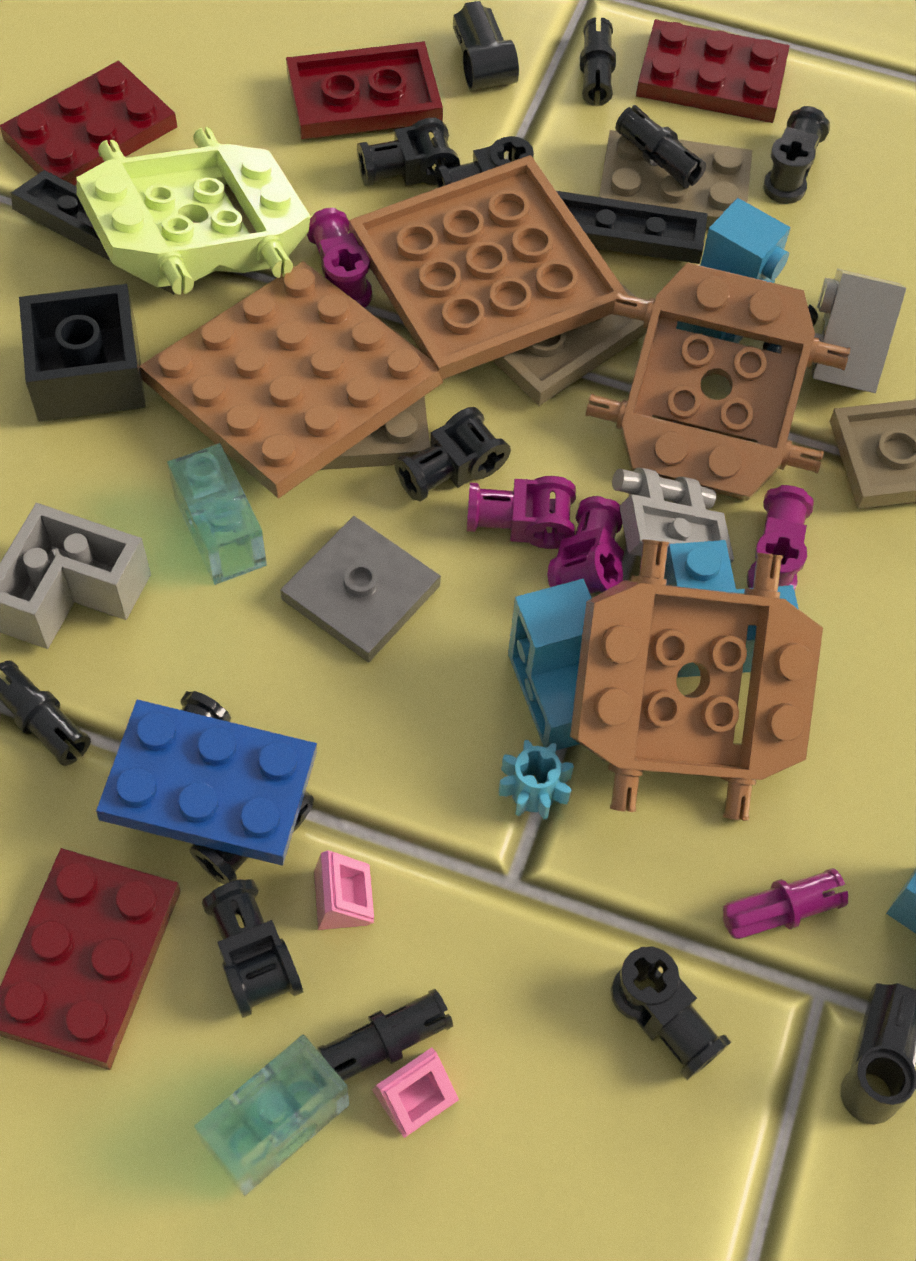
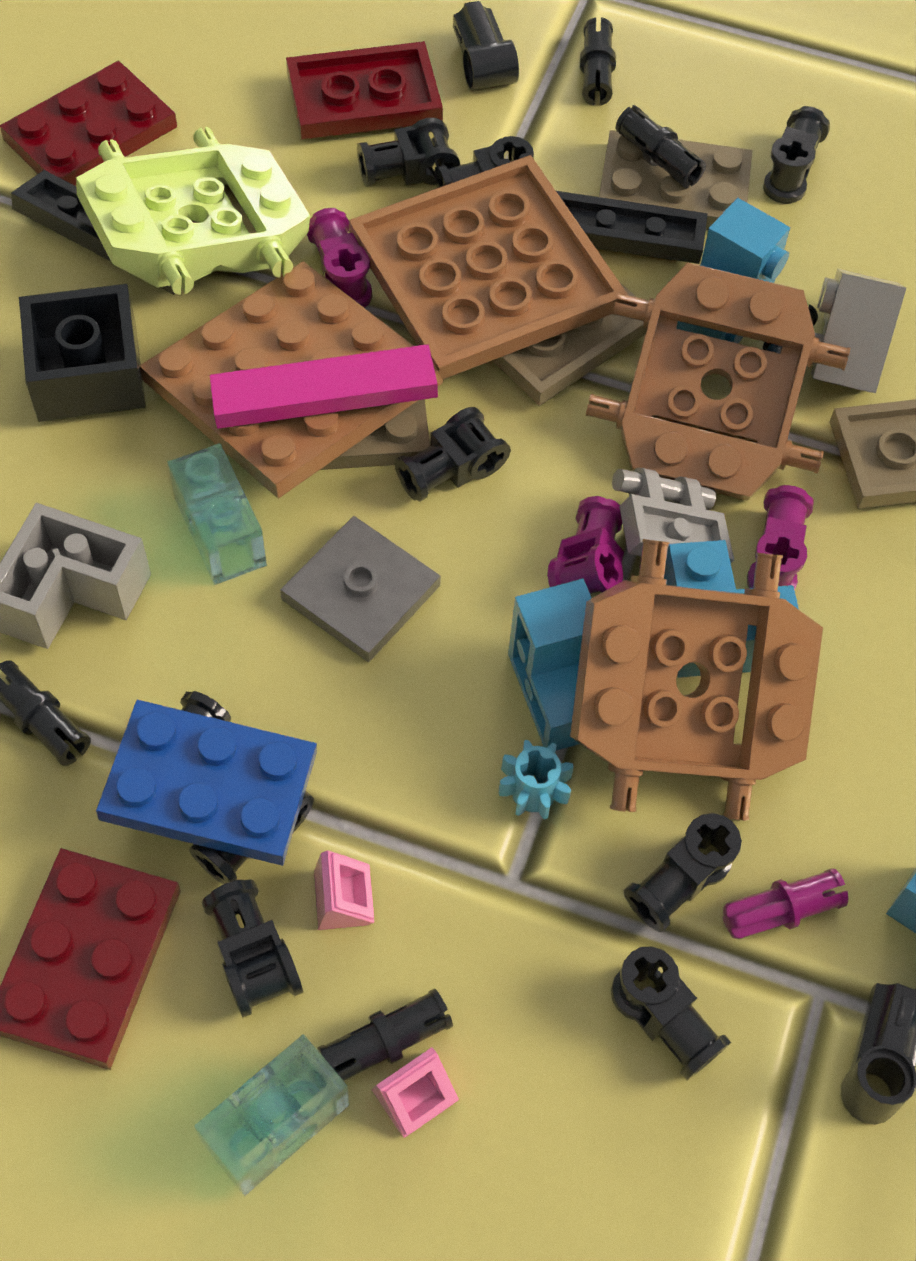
(323, 386): none -> dark pink tile
(525, 510): magenta connector -> none
(686, 870): none -> black connector
(713, 70): dark red plate -> none

